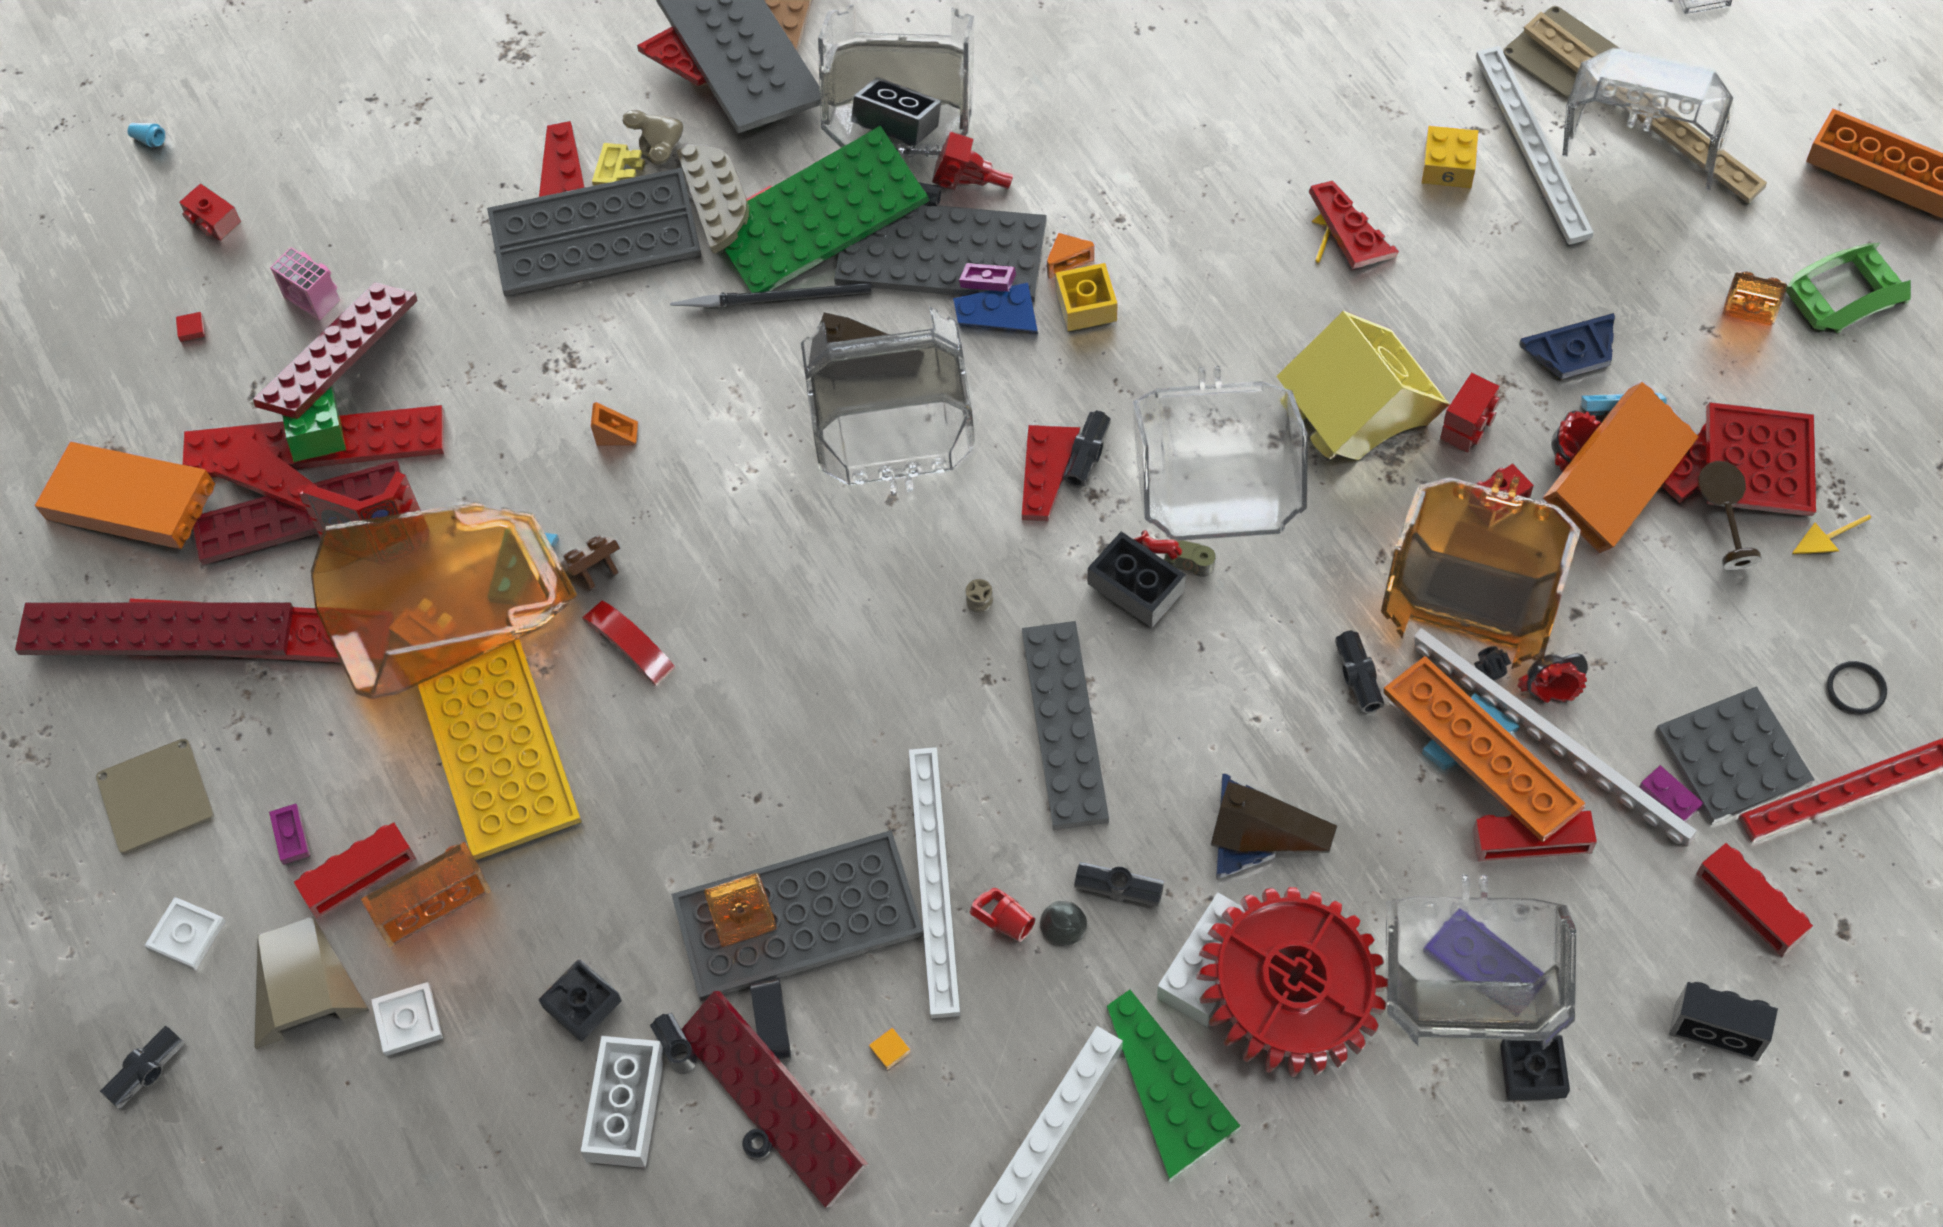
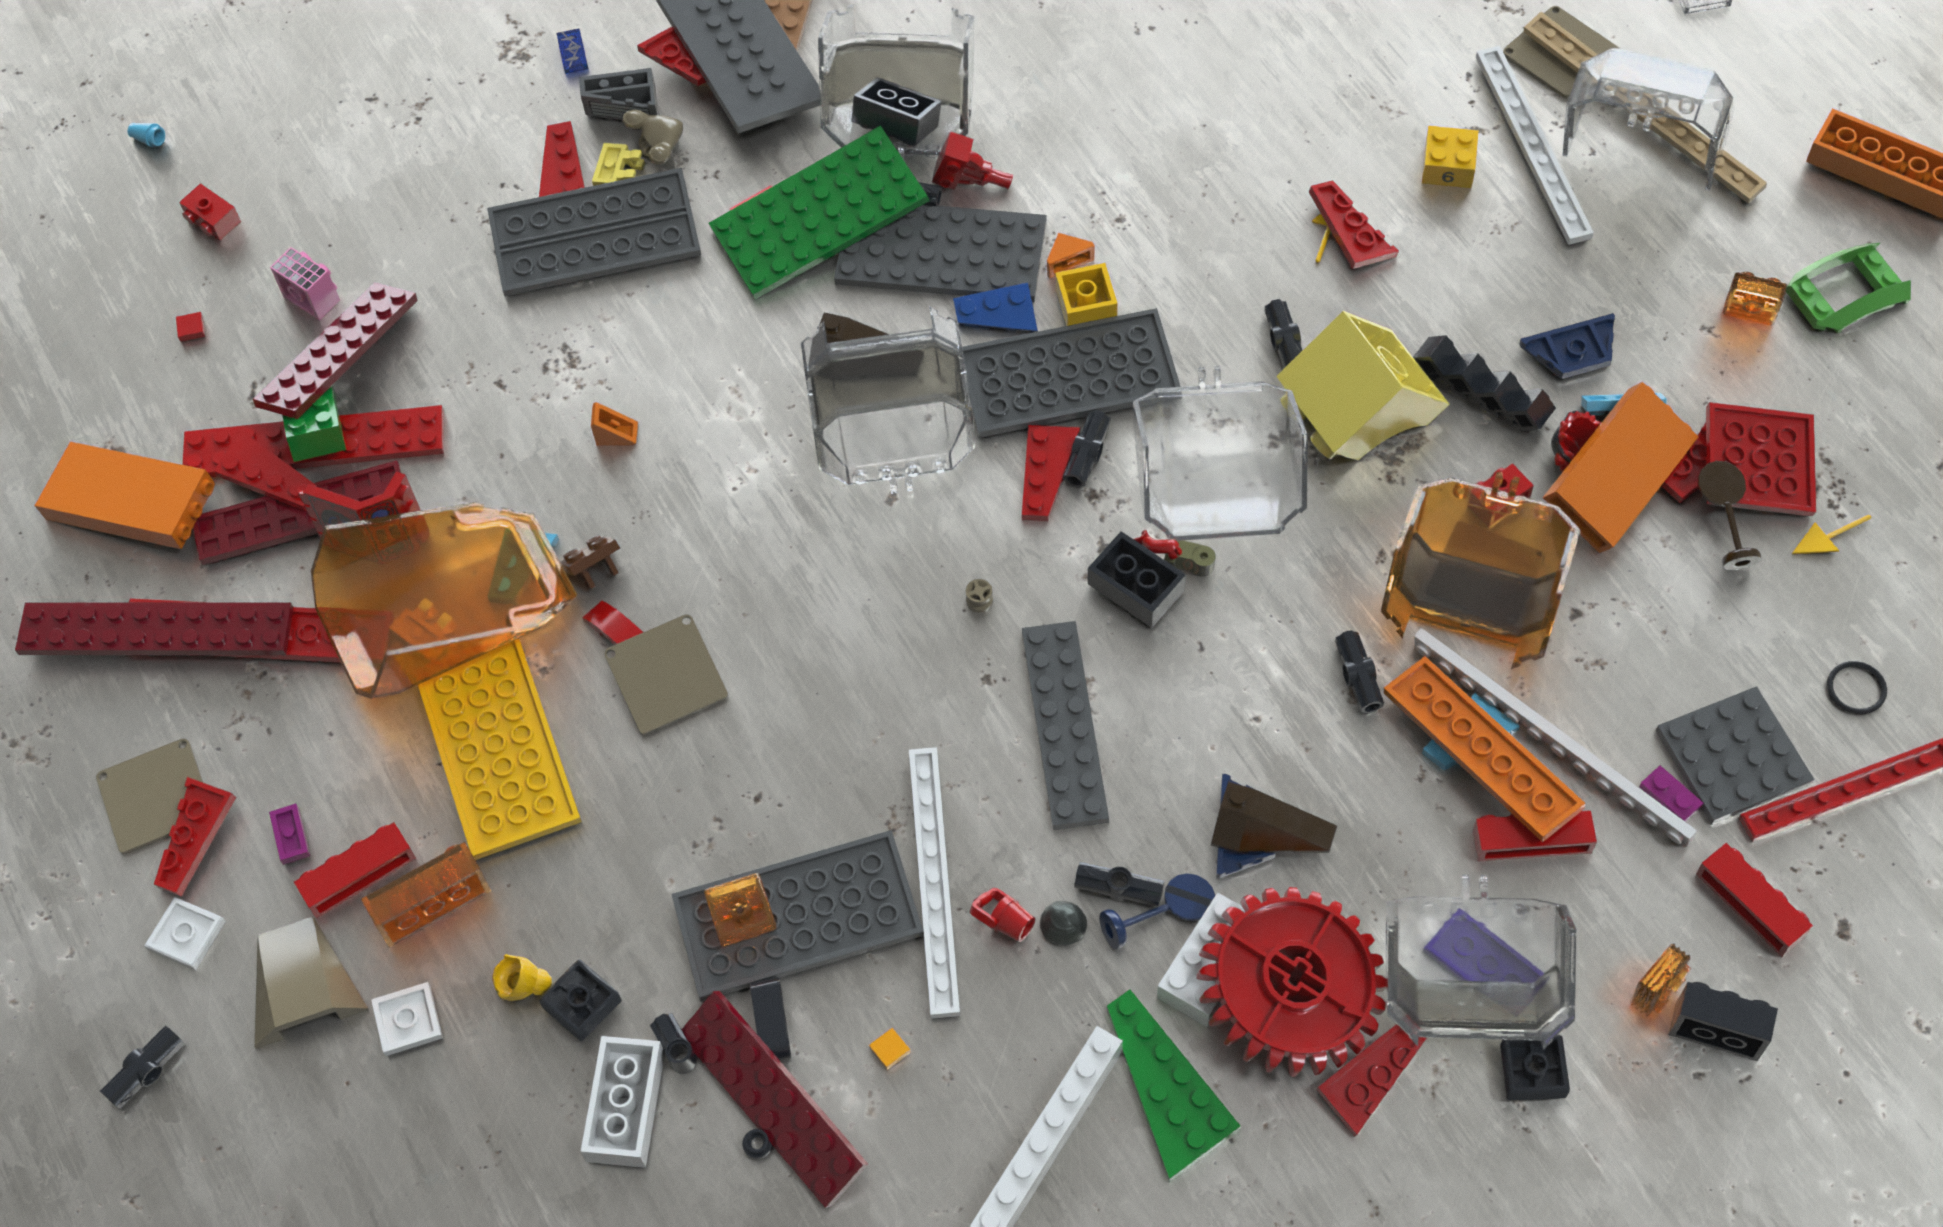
(196, 826): none -> red wing
(519, 978): none -> yellow piece
(572, 51): none -> clear blue tile
(618, 92): none -> dark grey wedge
(665, 674): none -> dark tan piece
(715, 193): plate -> none
(735, 299): black piece -> none
(987, 277): magenta plate -> none
(1067, 372): none -> dark grey plate
(1184, 896): none -> dark blue piece
(1283, 332): none -> black piece
(1367, 1078): none -> red wing
(1470, 413): red piece -> none
(1472, 378): none -> black brick
(1493, 662): black gear -> none
(1556, 677): red hair -> none
(1661, 980): none -> clear orange brick

